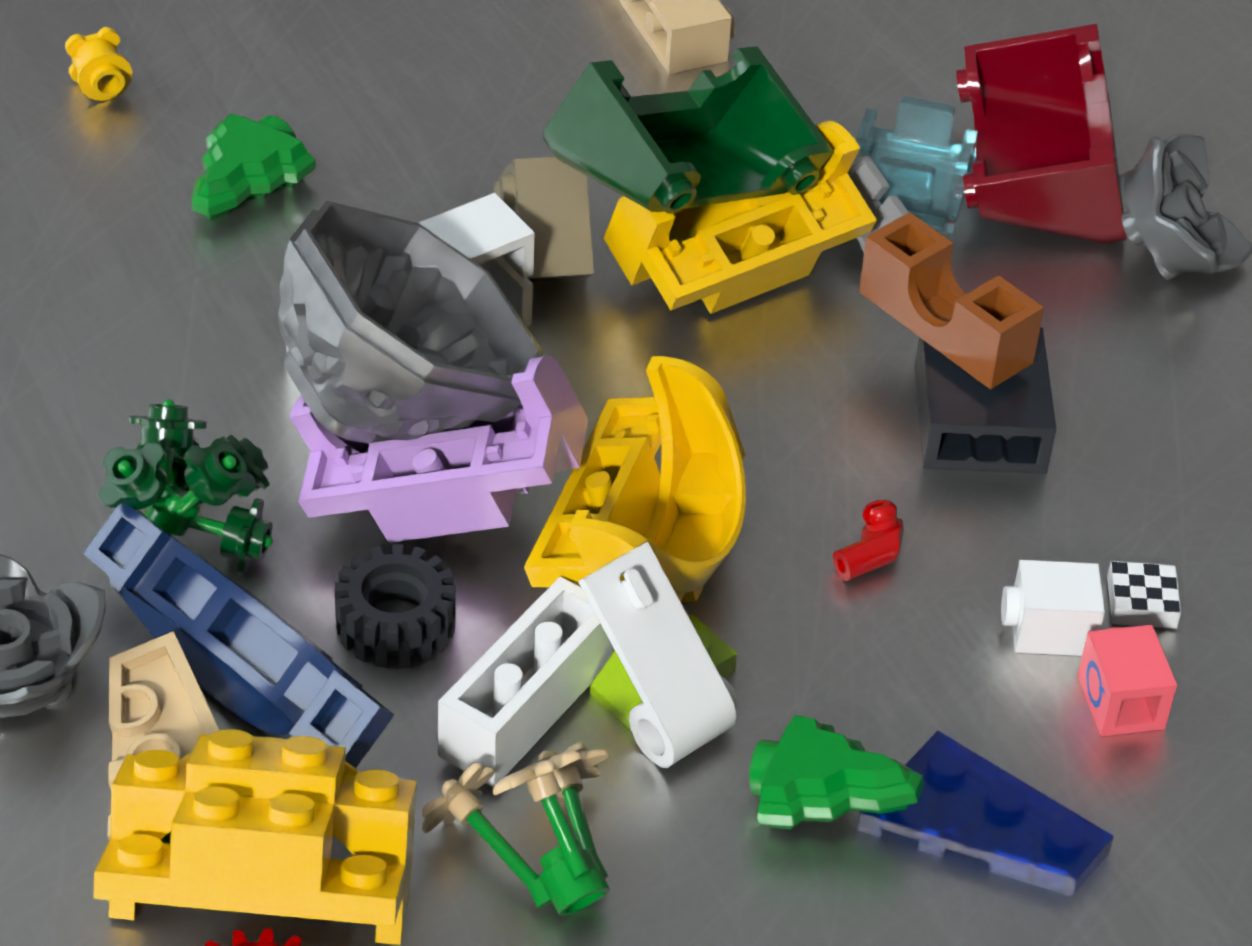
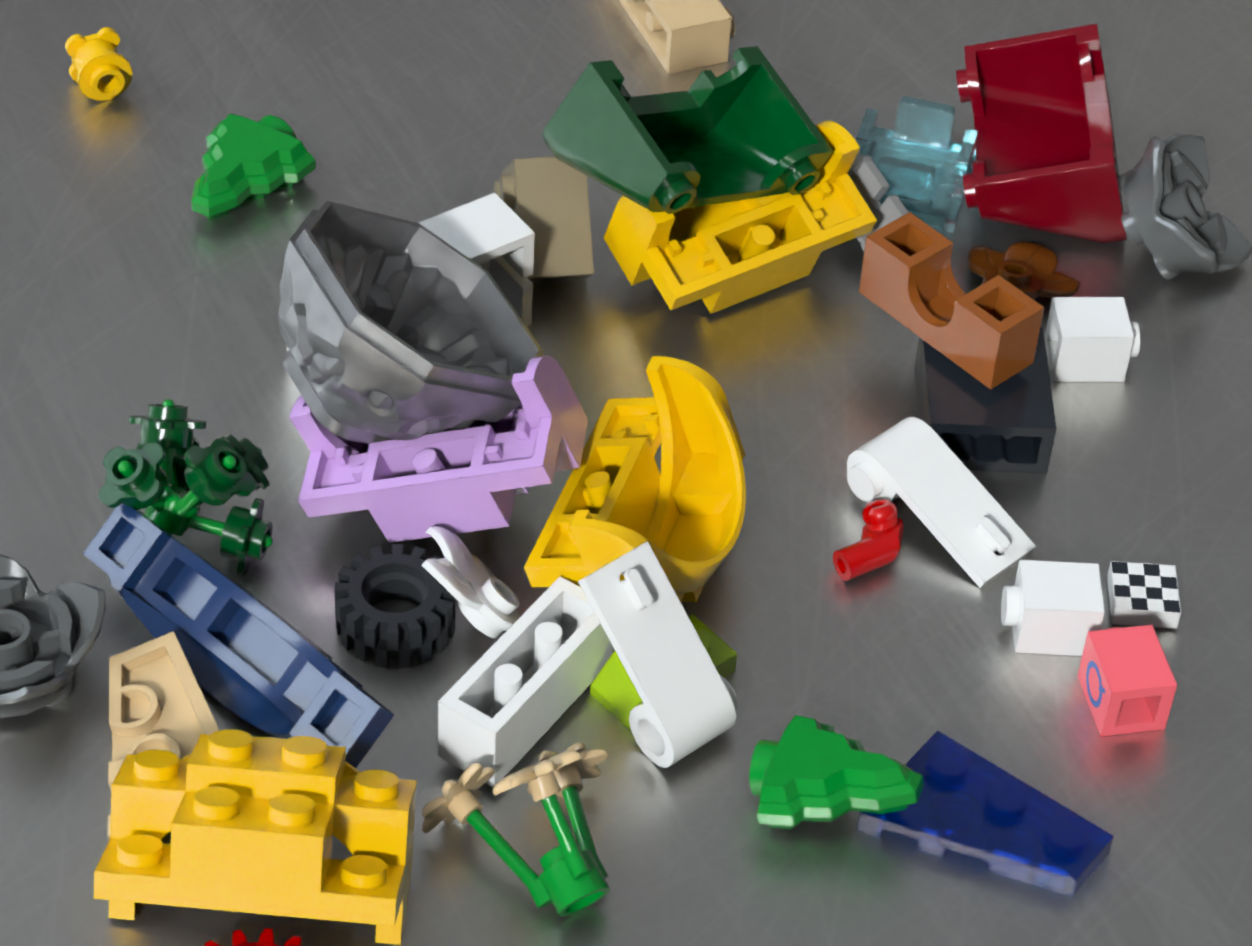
(480, 595): none -> white plate
(943, 494): none -> white door
(1026, 267): none -> reddish brown plate
(1090, 339): none -> white brick

